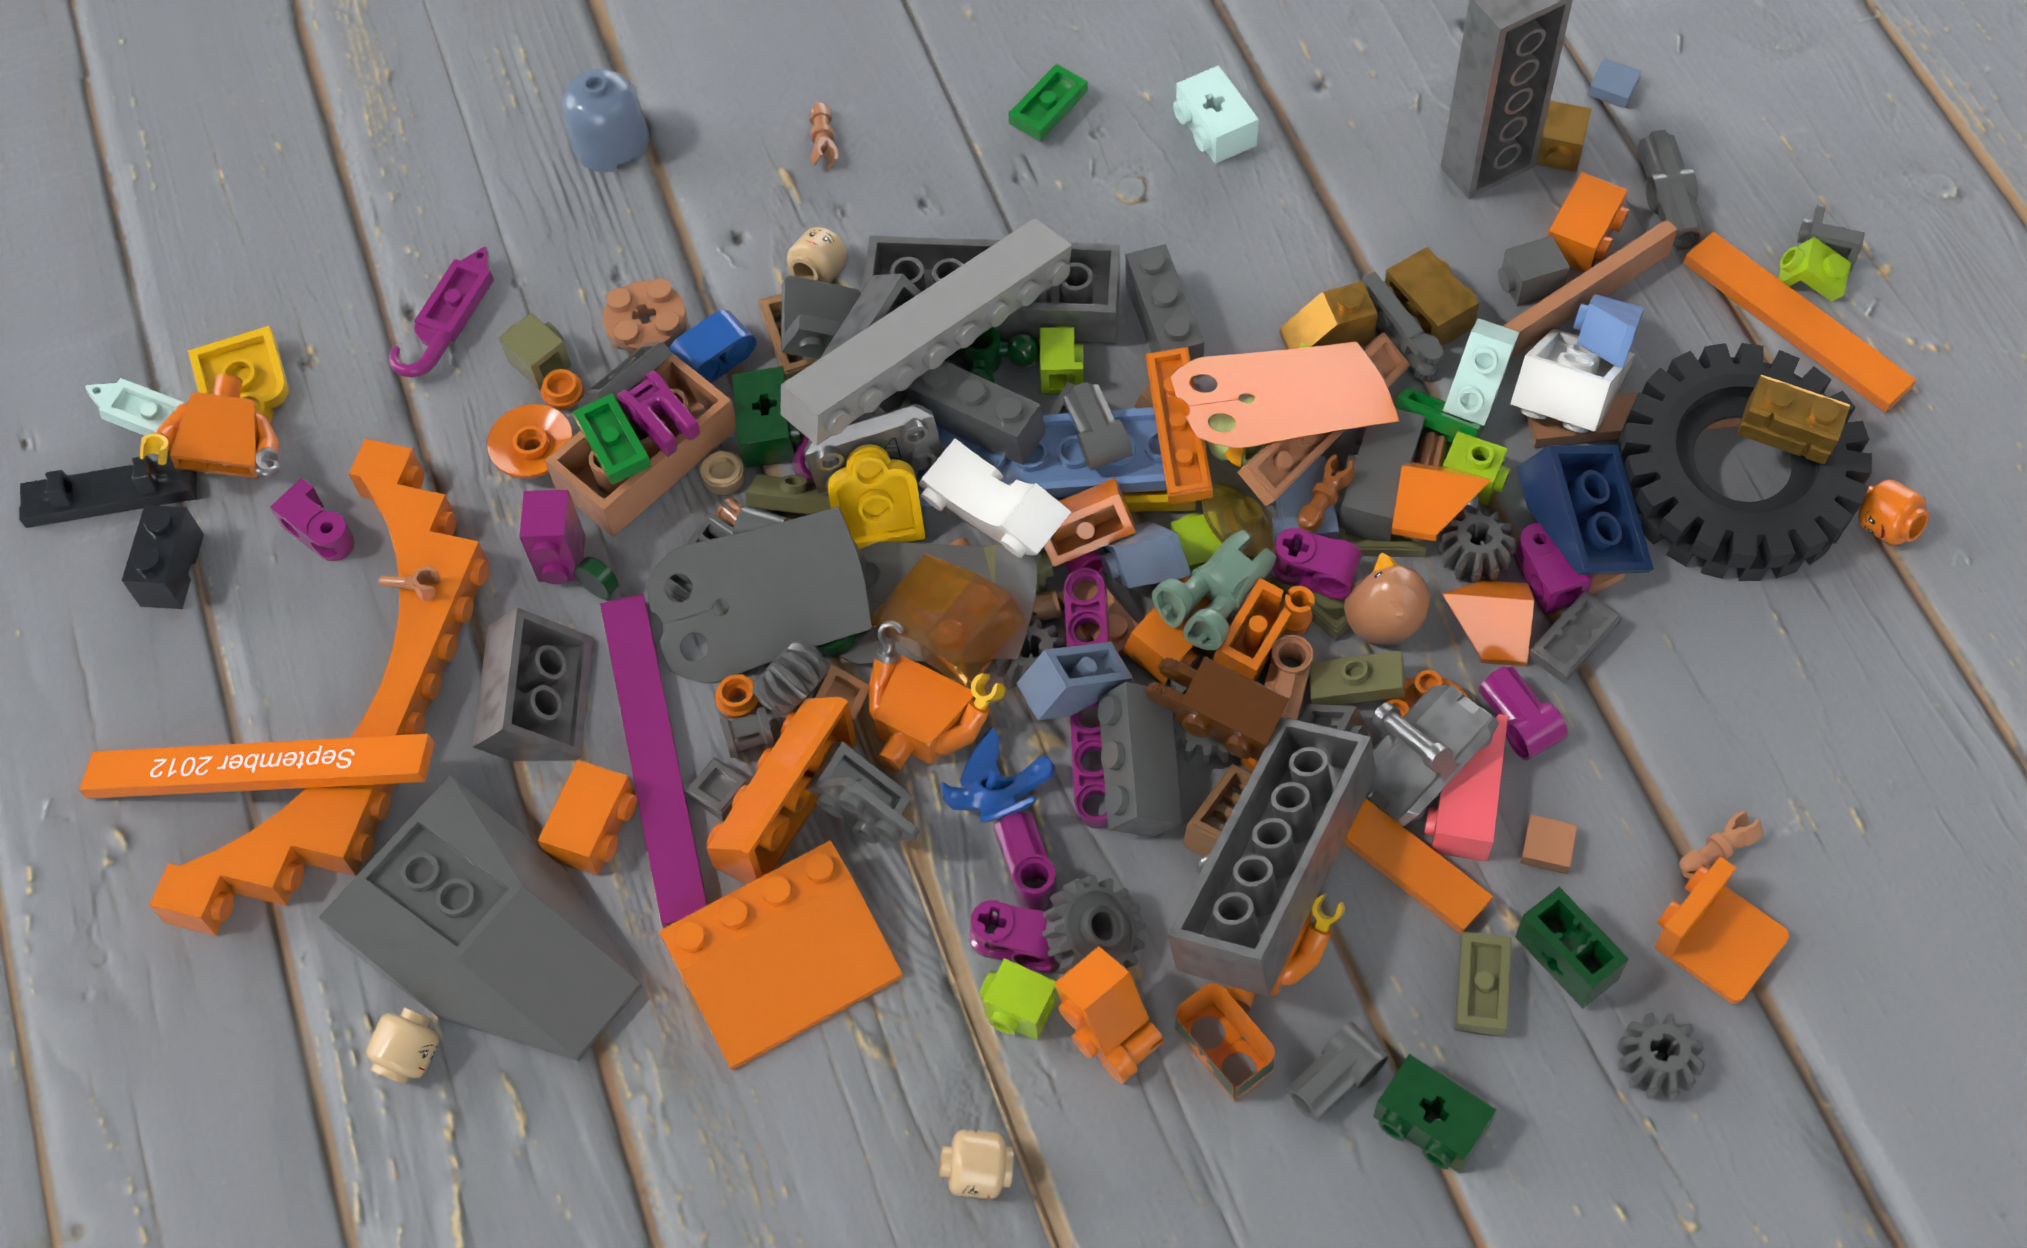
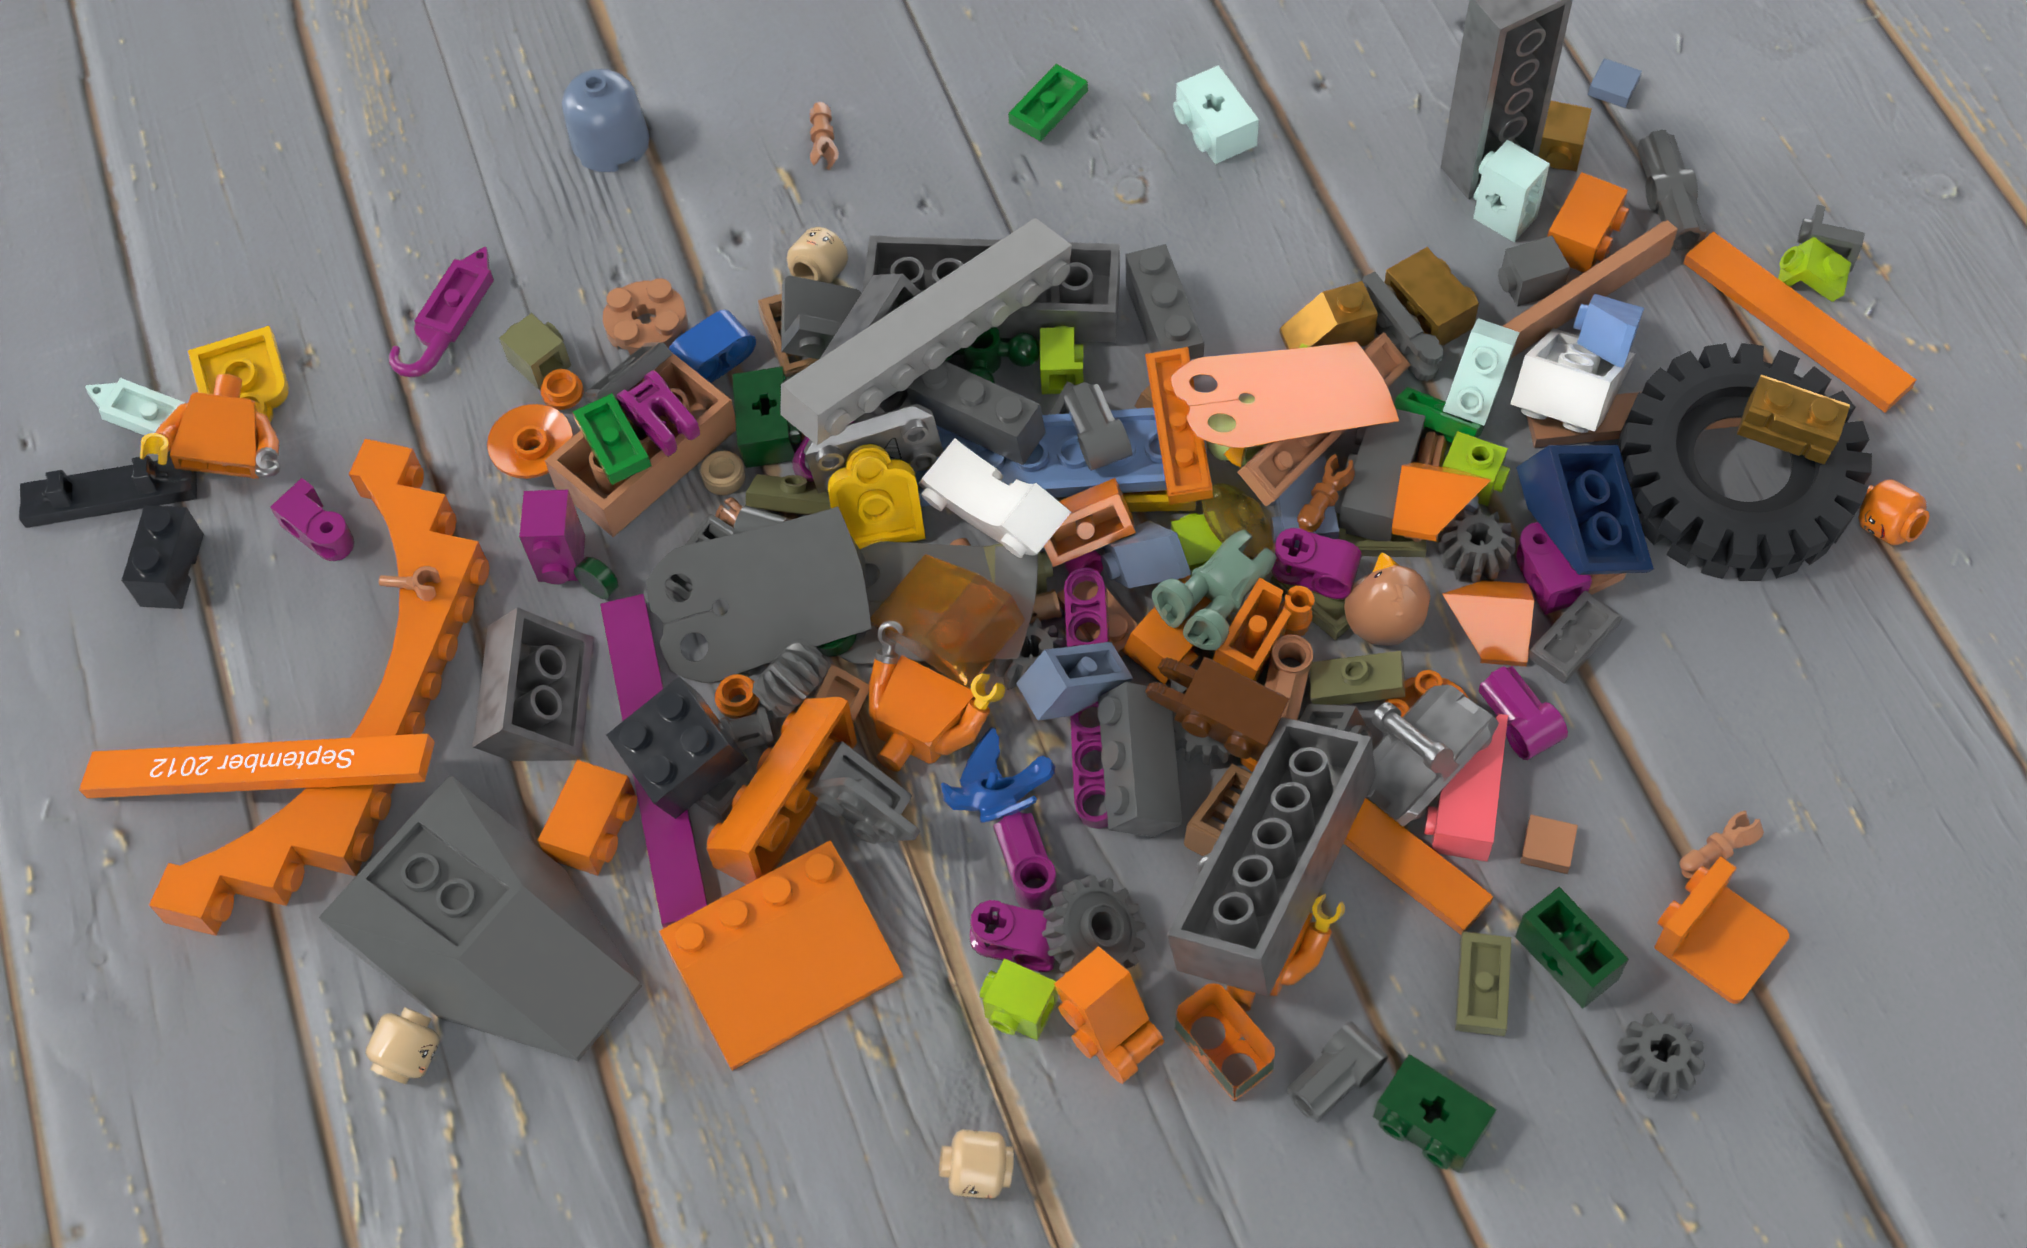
(676, 747): none -> black brick
(1510, 190): none -> light aqua brick

